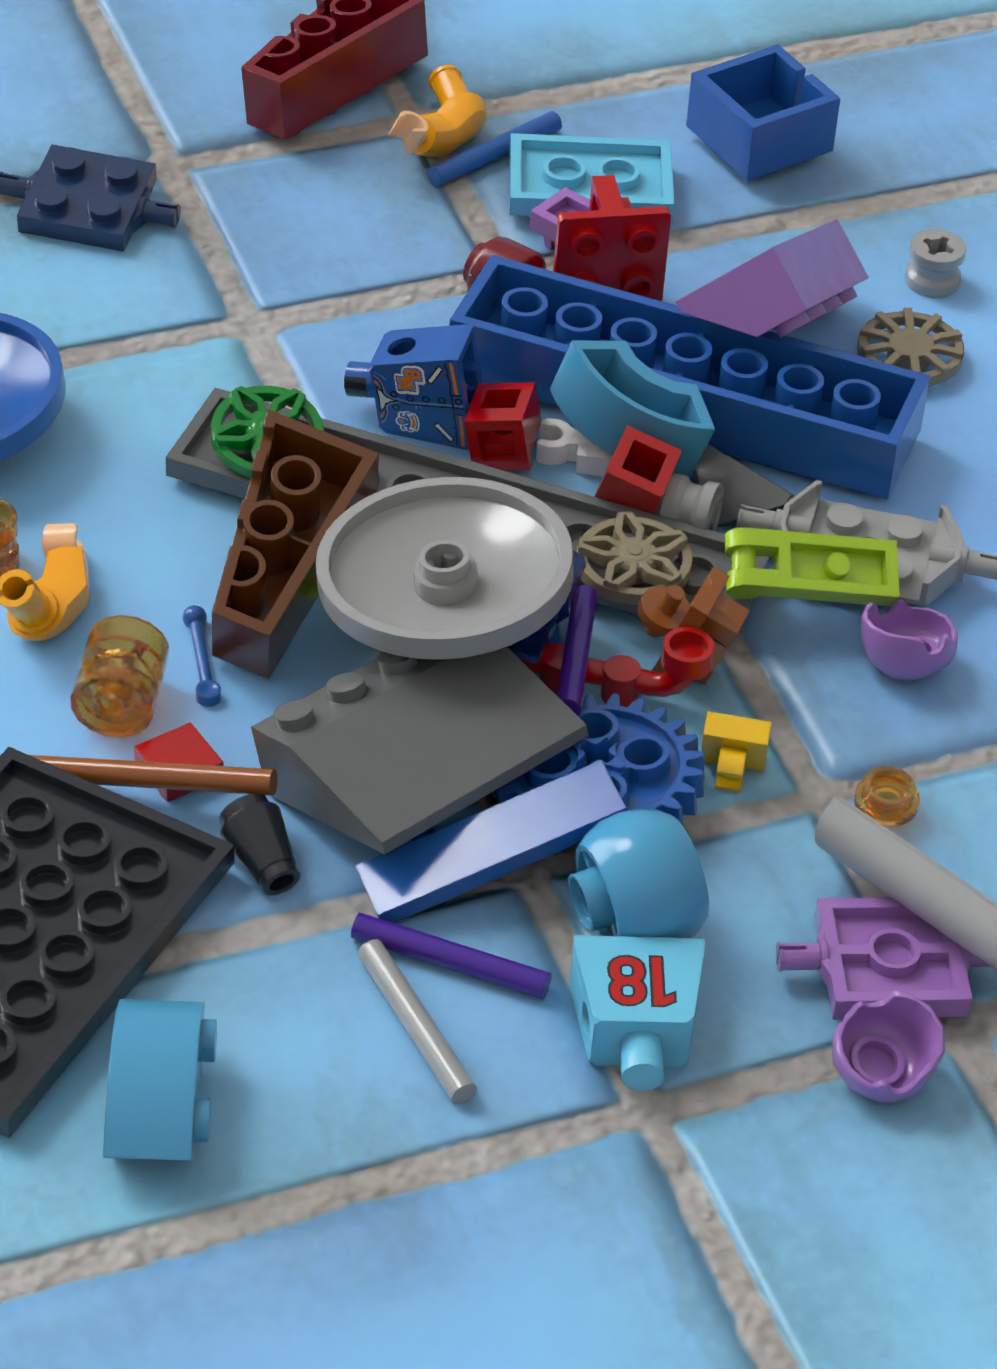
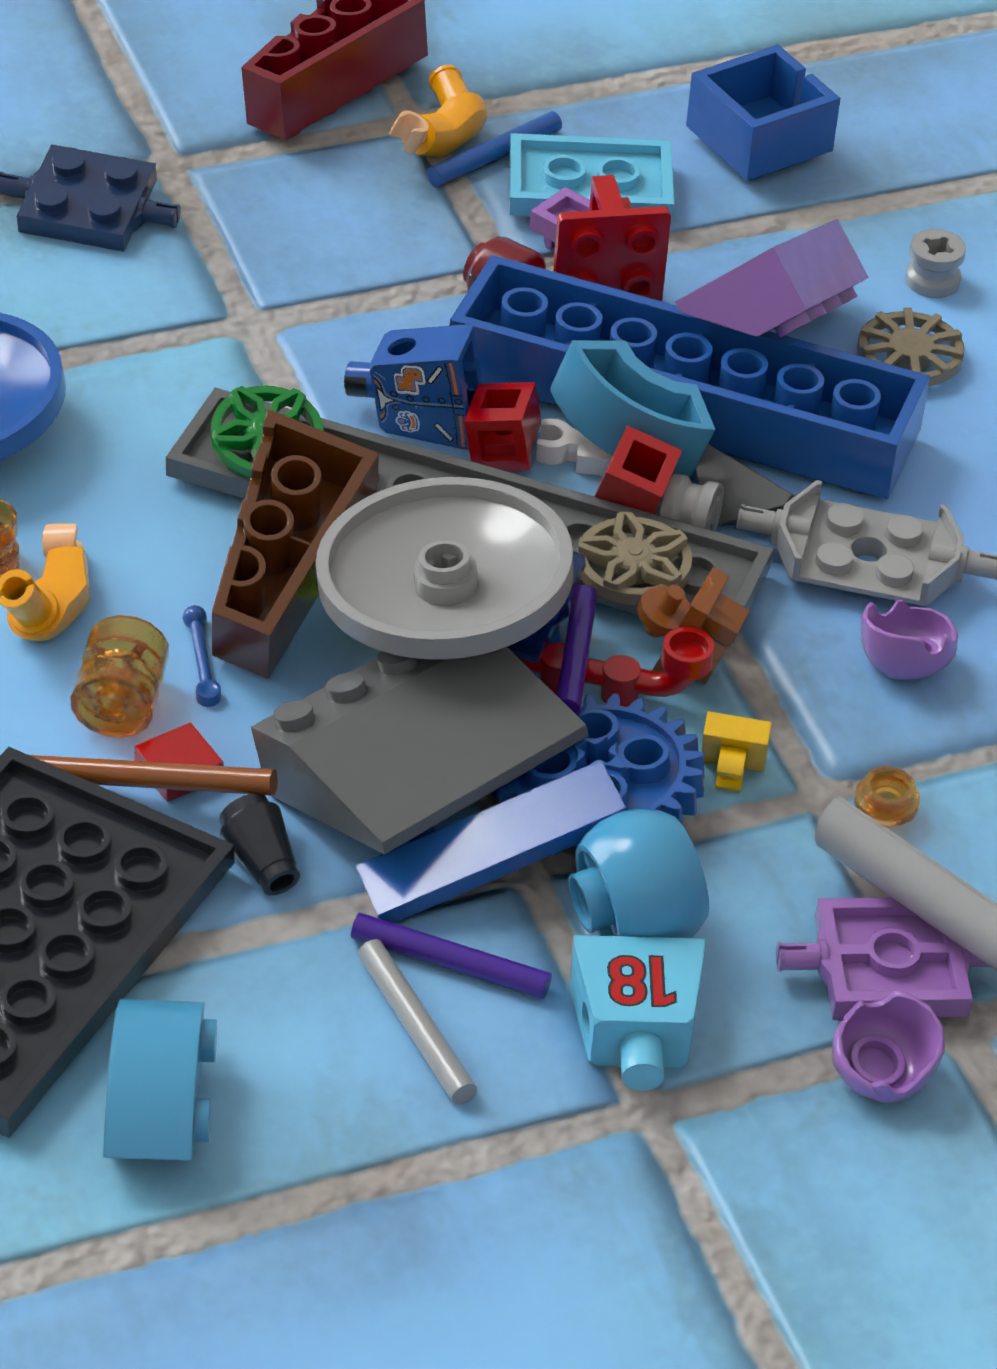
(812, 567): lime plate -> none

